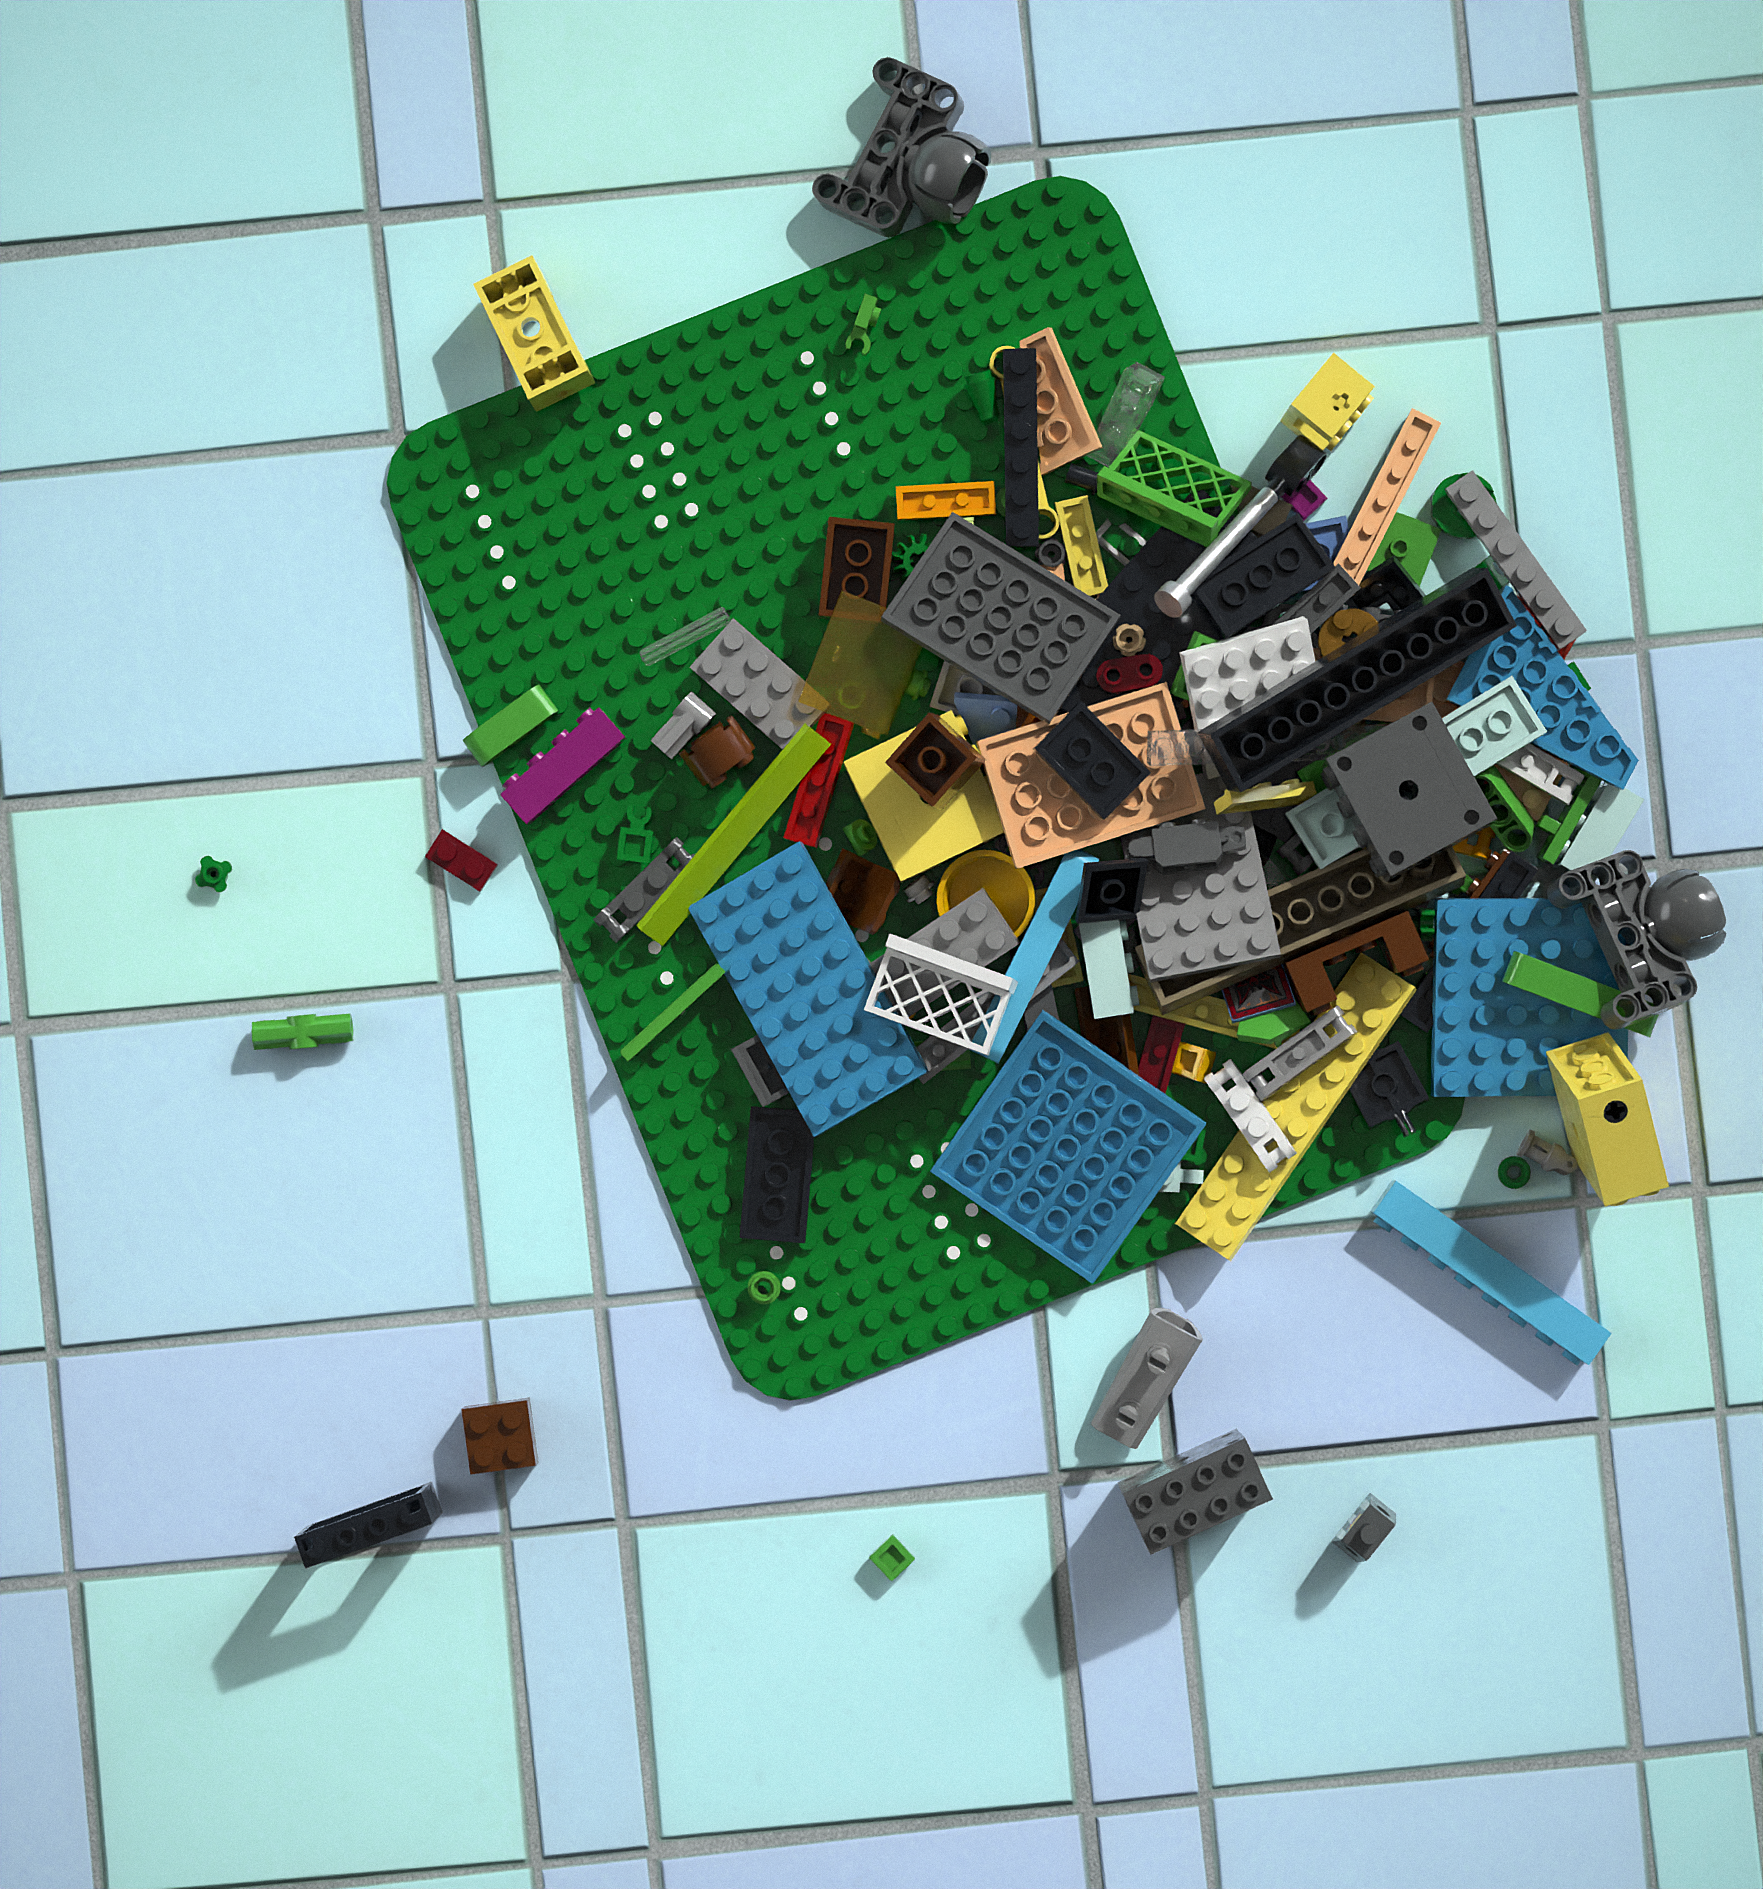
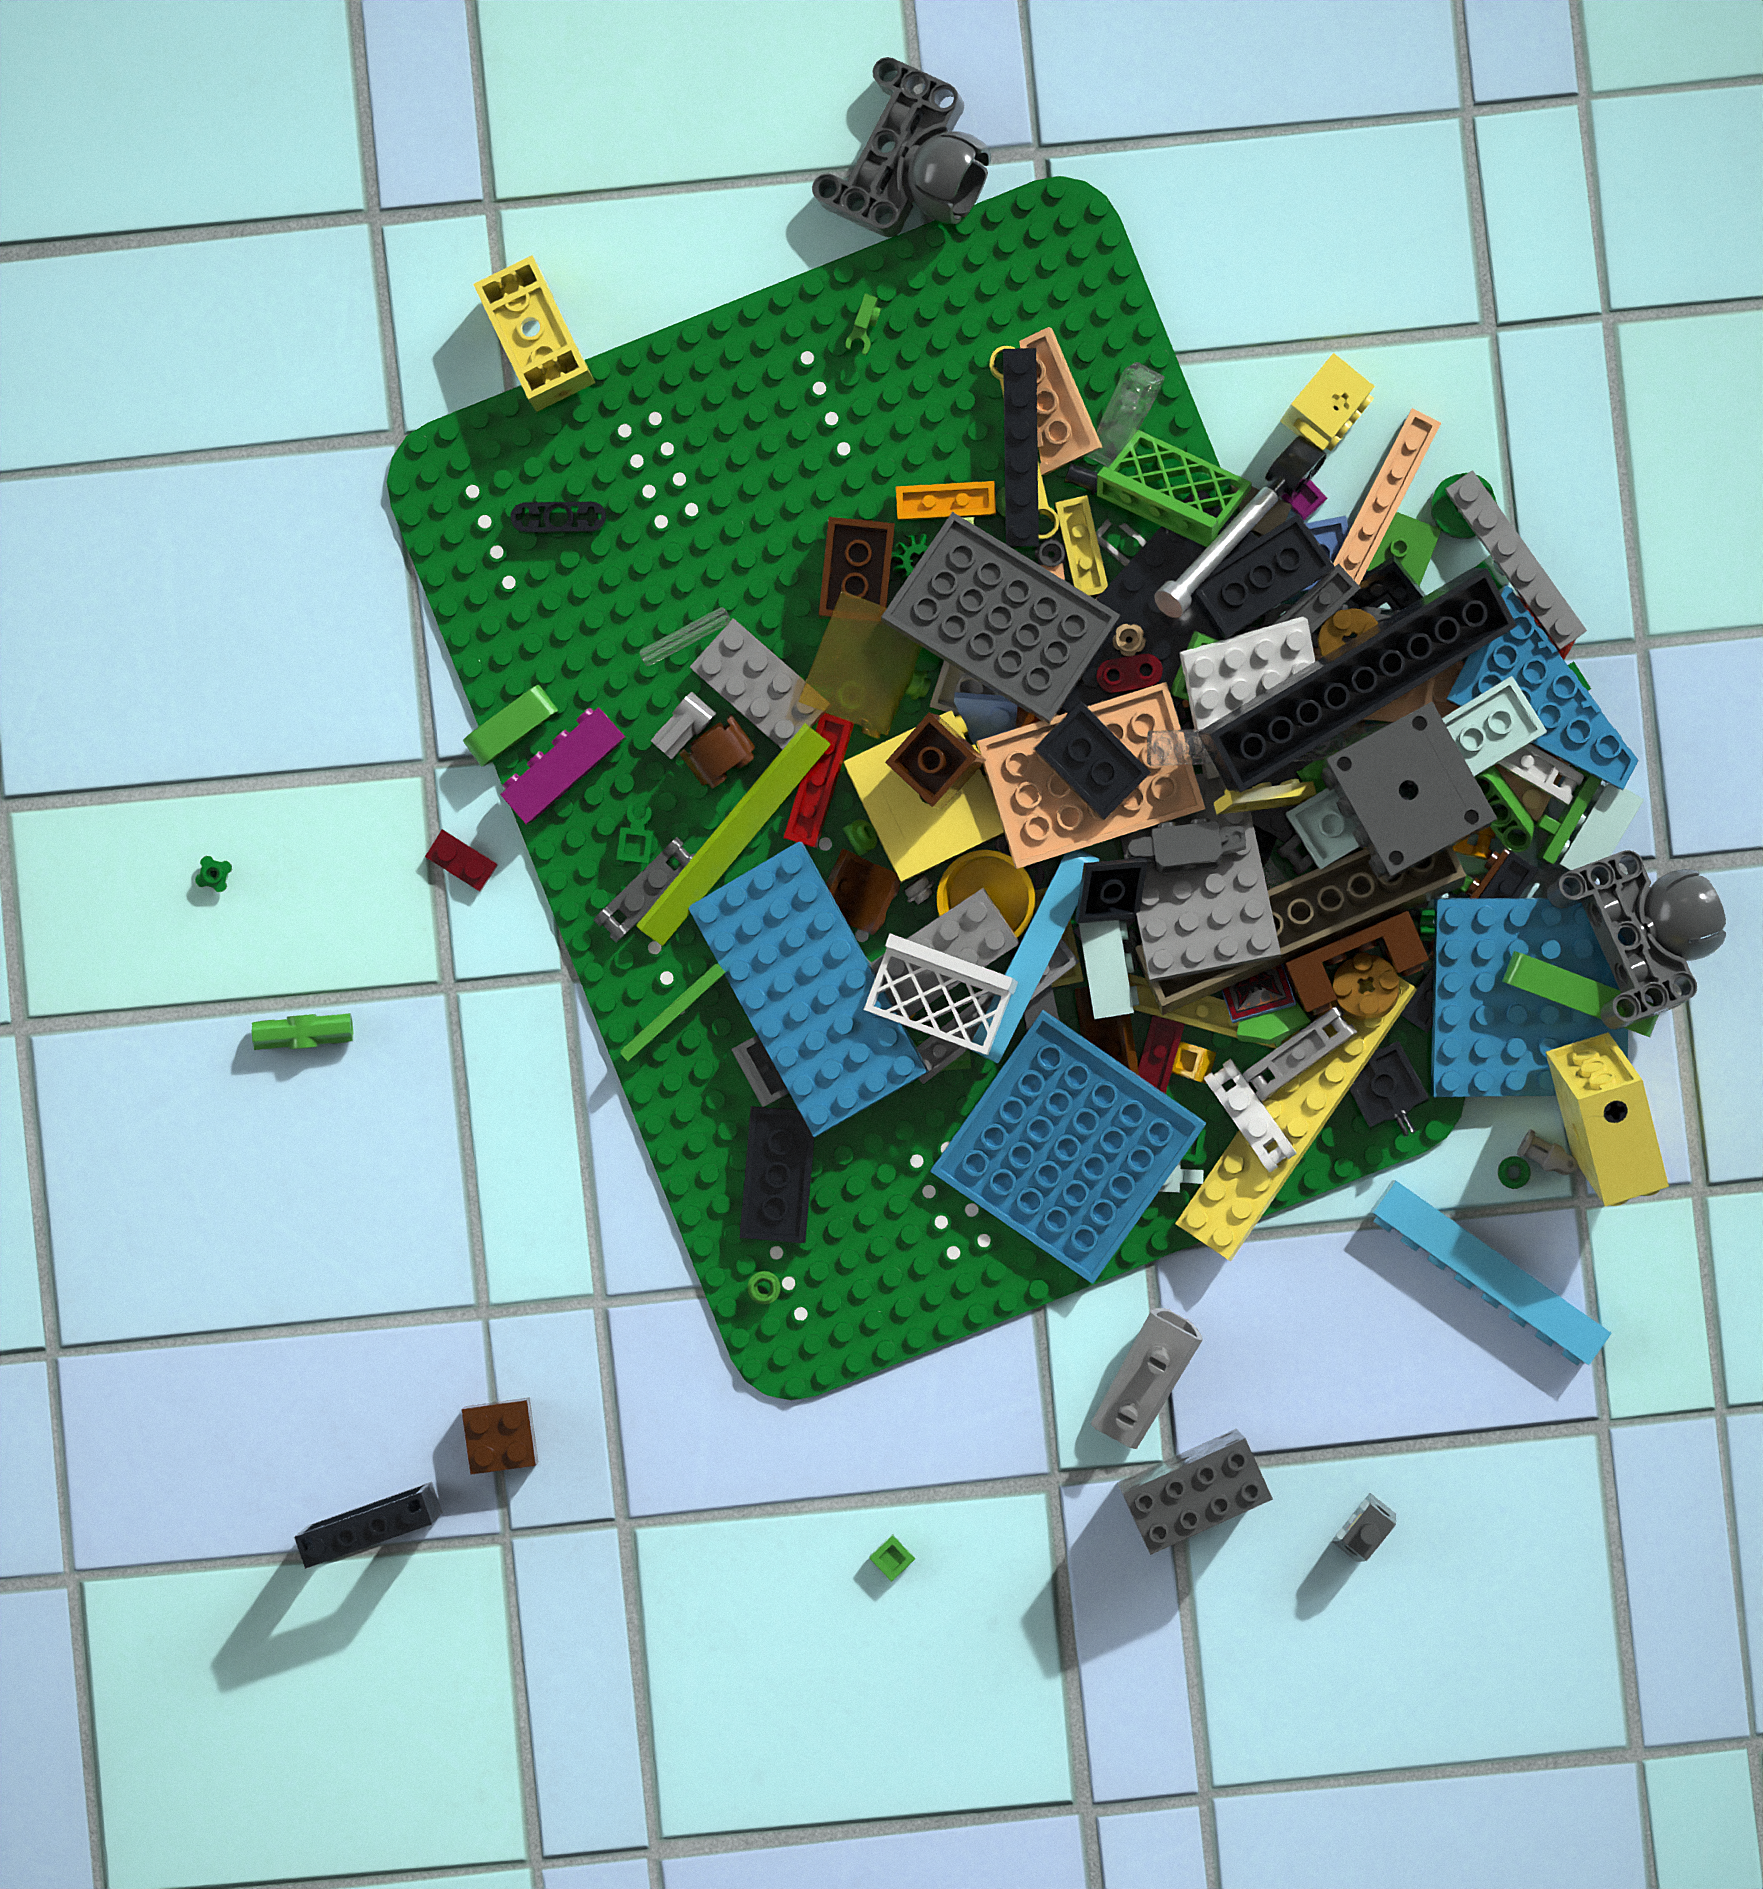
(583, 509): none -> black beam
(983, 393): green cone -> none
(1366, 968): none -> pearl gold plate

